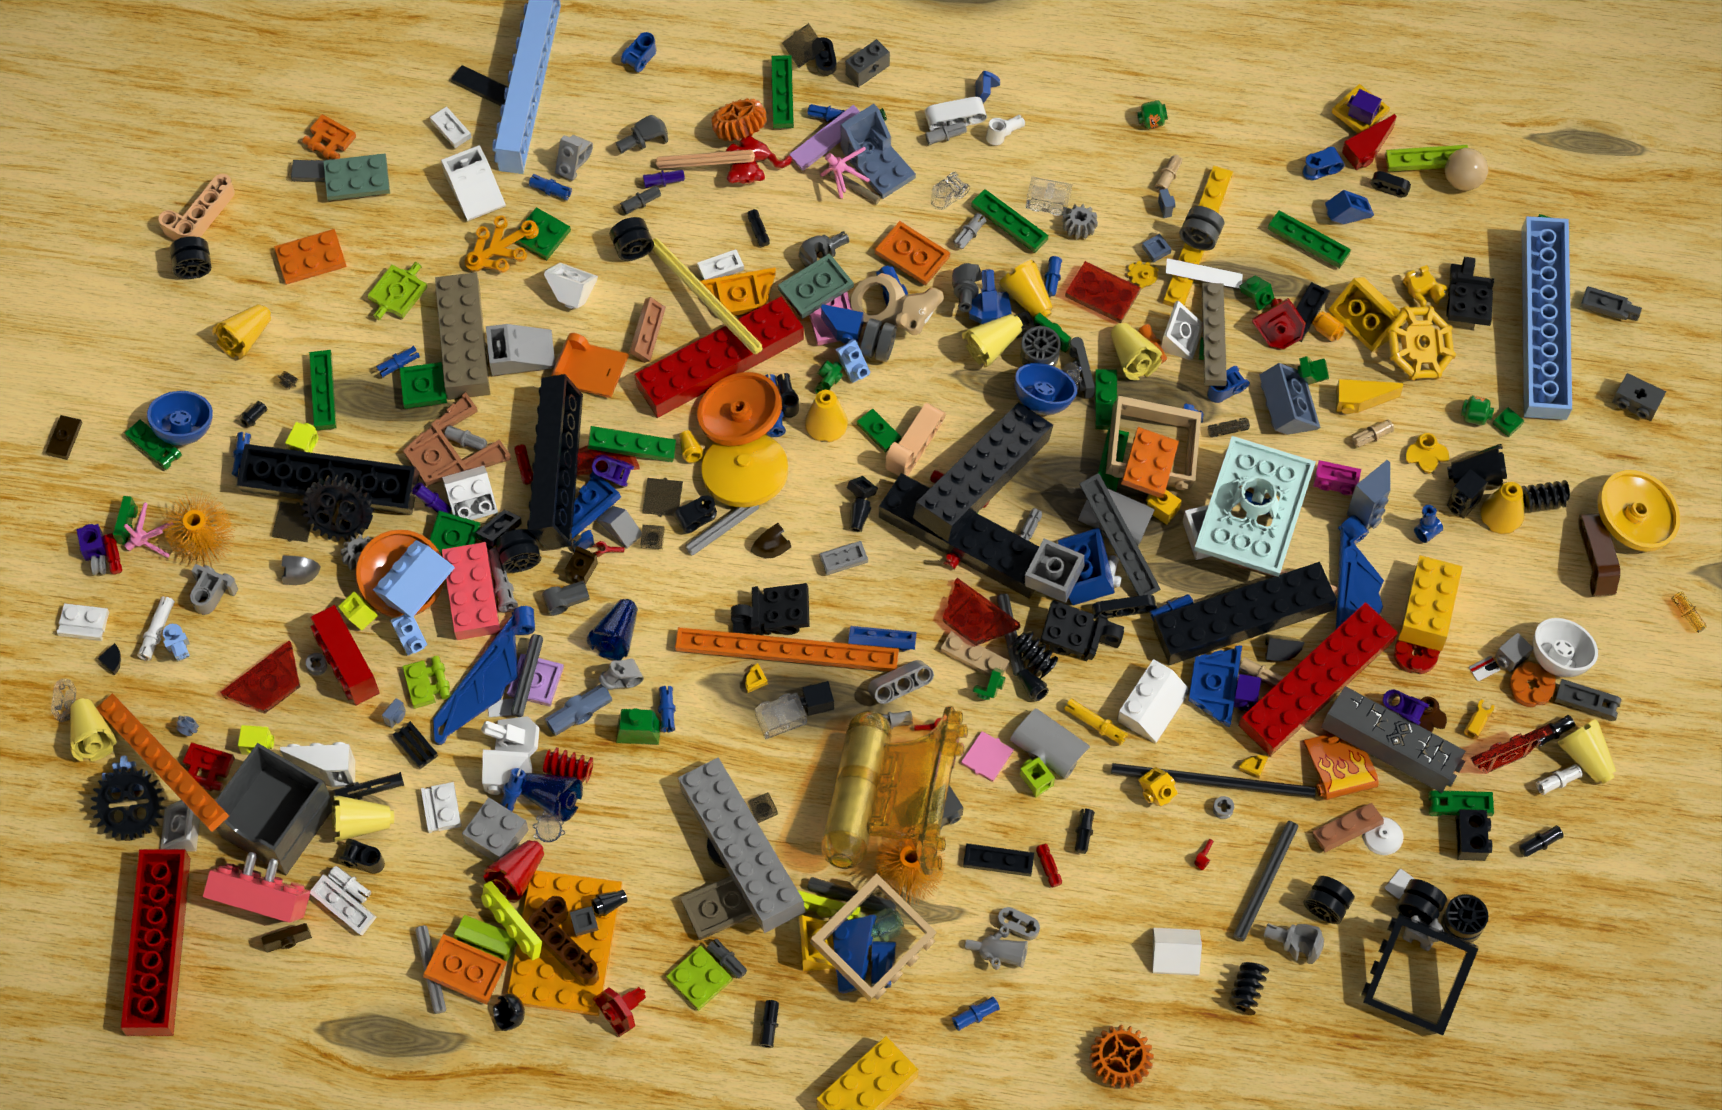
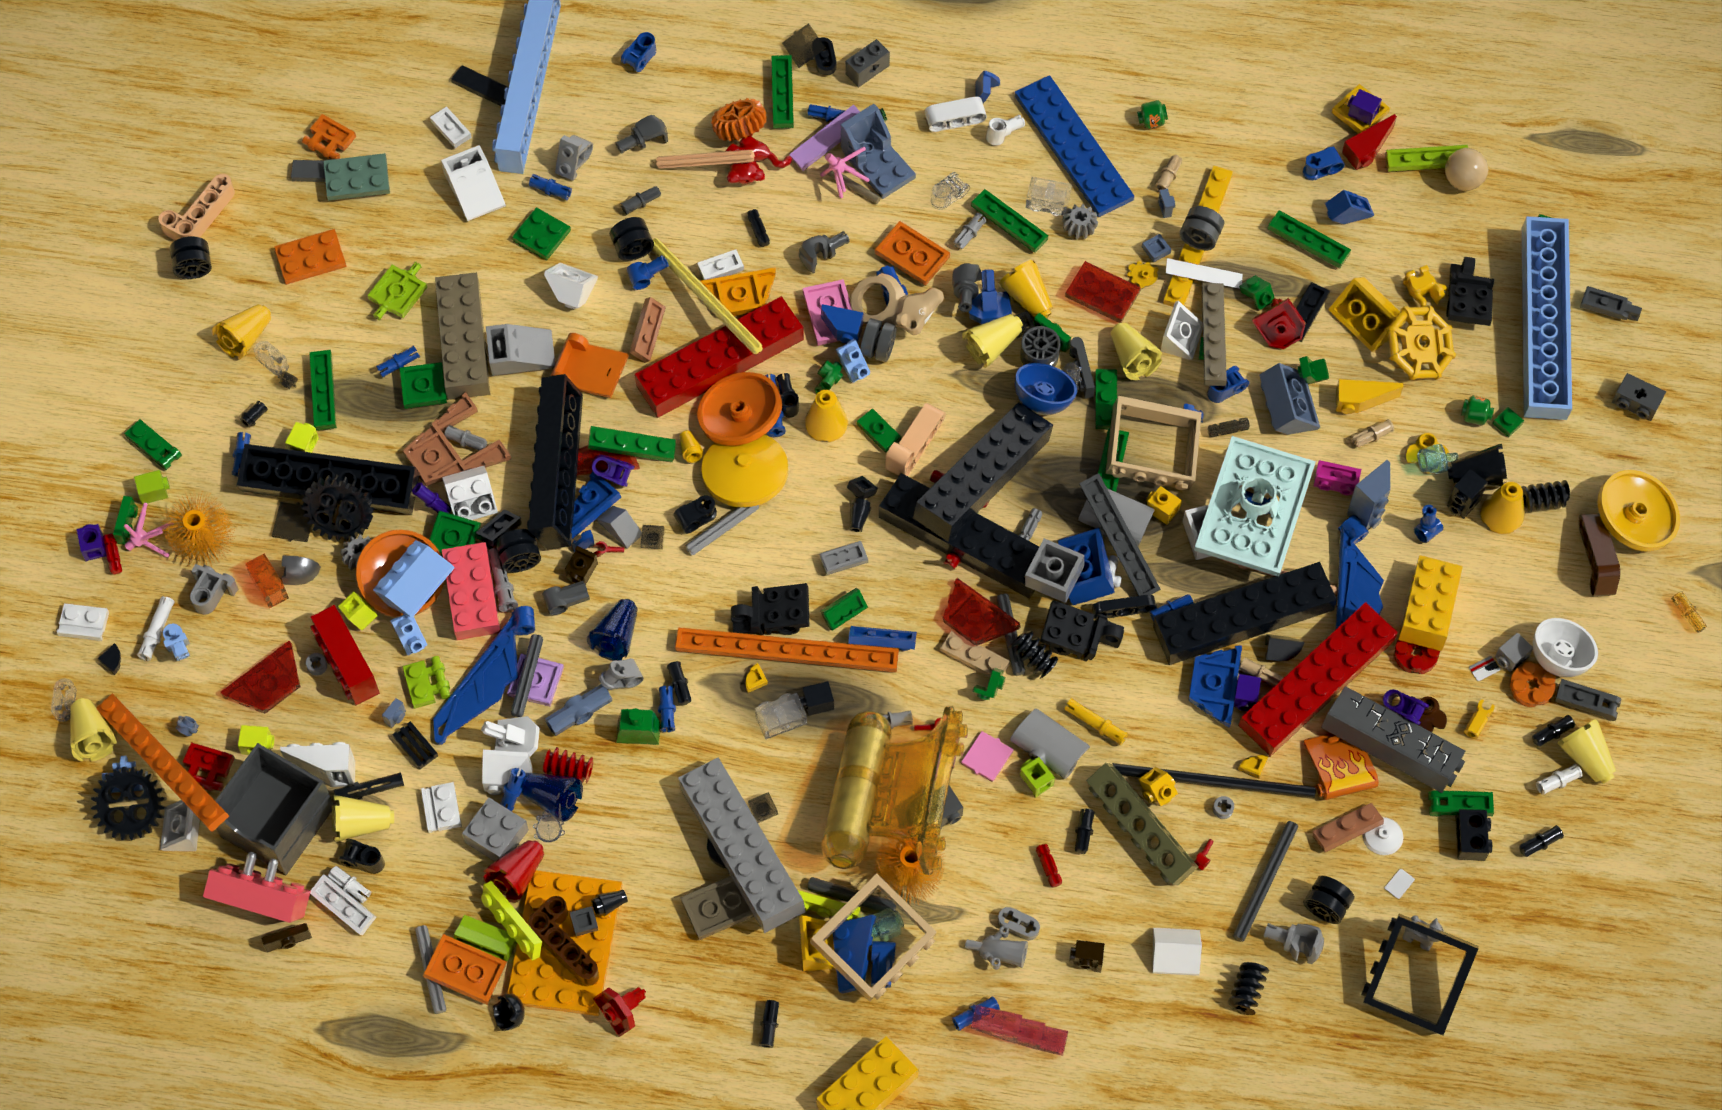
(64, 437): dark brown plate -> none
(98, 565): light grey bush -> none
(152, 486): none -> lime brick
(156, 942): red brick -> none
(180, 417): blue piece -> none
(266, 580): none -> clear orange brick
(268, 361): none -> clear beam
(498, 246): light orange plant -> none
(501, 708): white sticker -> none
(524, 464): red axle -> none
(641, 273): none -> blue pin
(662, 497): clear smoke piece -> none
(663, 178): dark purple axle -> none
(679, 682): none -> black axle
(699, 978): lime plate -> none
(727, 958): dark grey axle -> none
(771, 543): dark brown brick -> none
(815, 286): sand green plate -> none
(844, 609): none -> green plate
(890, 681): light grey beam -> none
(945, 133): light grey axle -> none
(998, 860): black tile -> none
(1019, 1030): none -> clear pink slope
(1033, 685): black cone -> none
(1053, 275): blue axle -> none
(1074, 146): none -> blue plate
(1088, 955): none -> dark brown brick
(1130, 1052): orange gear -> none
(1148, 333): orange axle -> none
(1150, 462): orange plate -> none
(1153, 702): white slope -> none
(1182, 863): none -> olive brick
(1329, 326): light orange brick -> none
(1390, 184): black beam -> none
(1421, 900): black wheel -> none
(1434, 459): none -> clear light blue piece
(1465, 917): black wheel -> none
(1511, 751): clear red wing -> none

